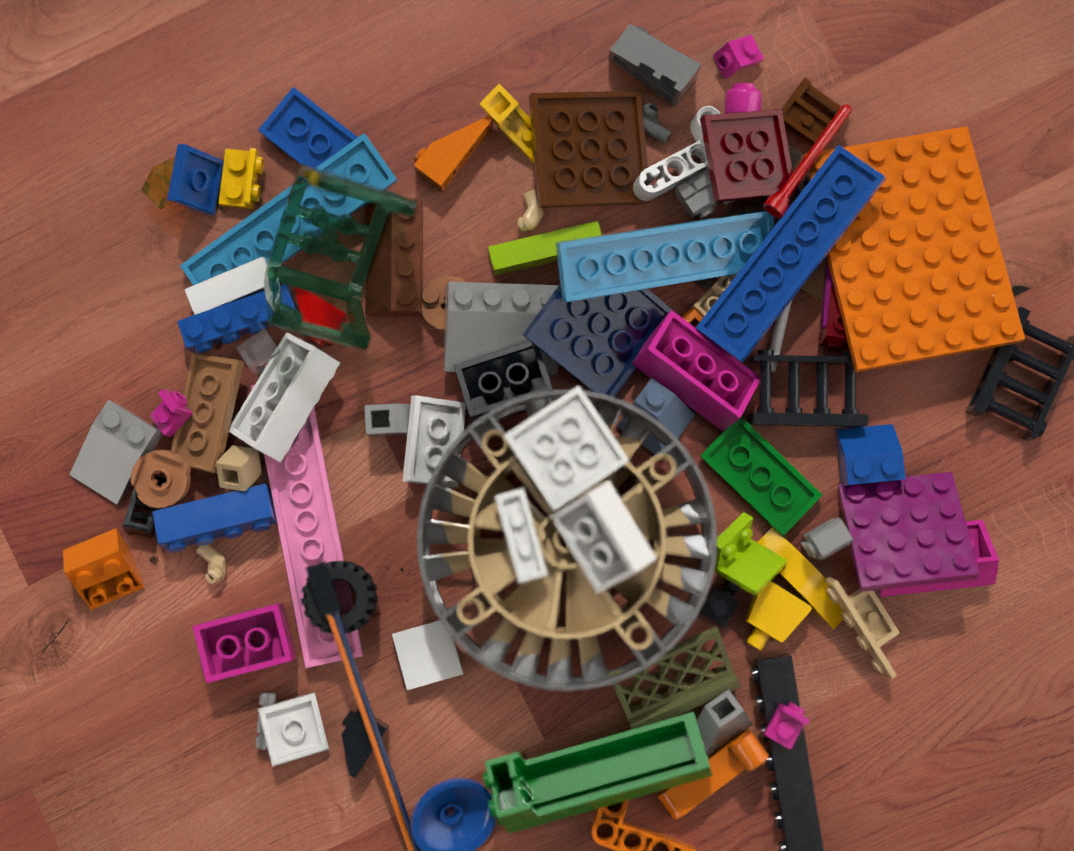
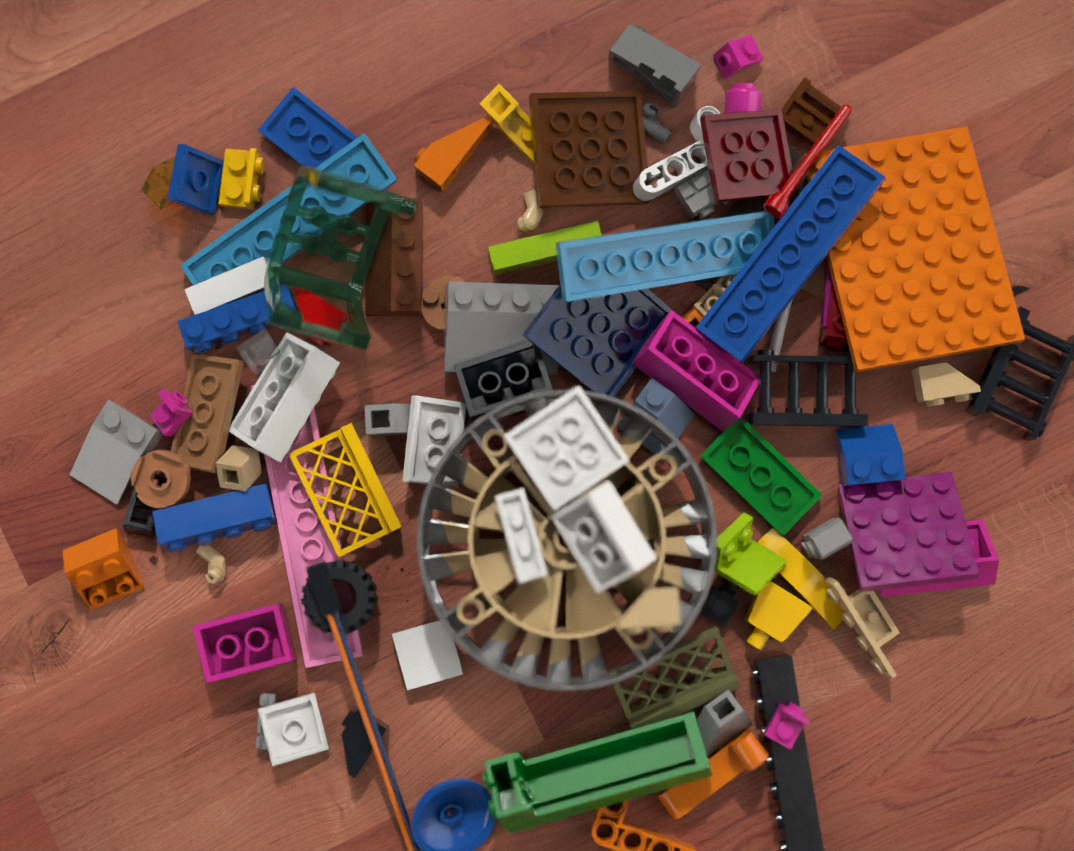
(370, 486): none -> yellow fence
(652, 608): none -> tan slope
(941, 382): none -> tan slope

